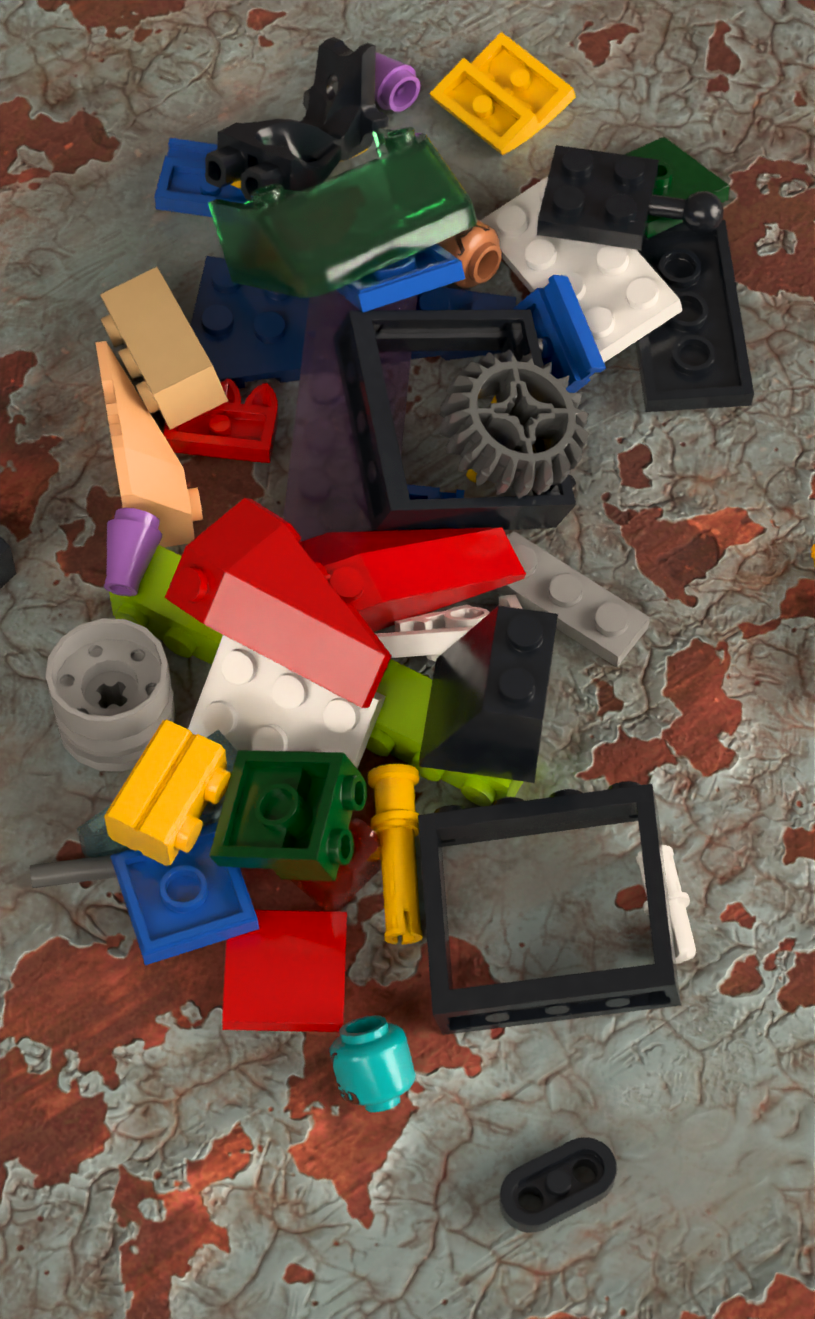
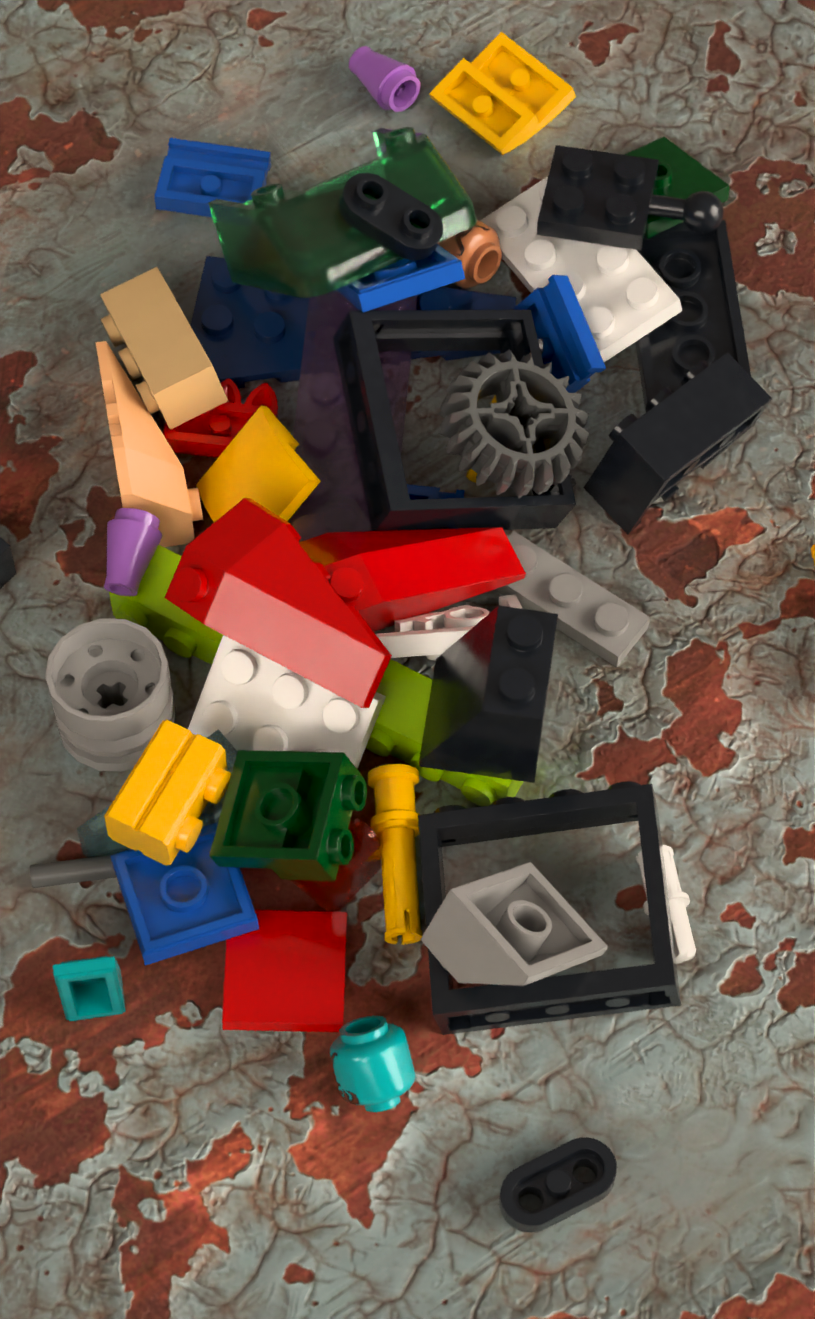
(90, 988): none -> teal slope
(258, 467): none -> yellow slope
(309, 149): black hips -> none
(390, 216): none -> black plate
(509, 930): none -> light grey slope
(675, 438): none -> black wedge

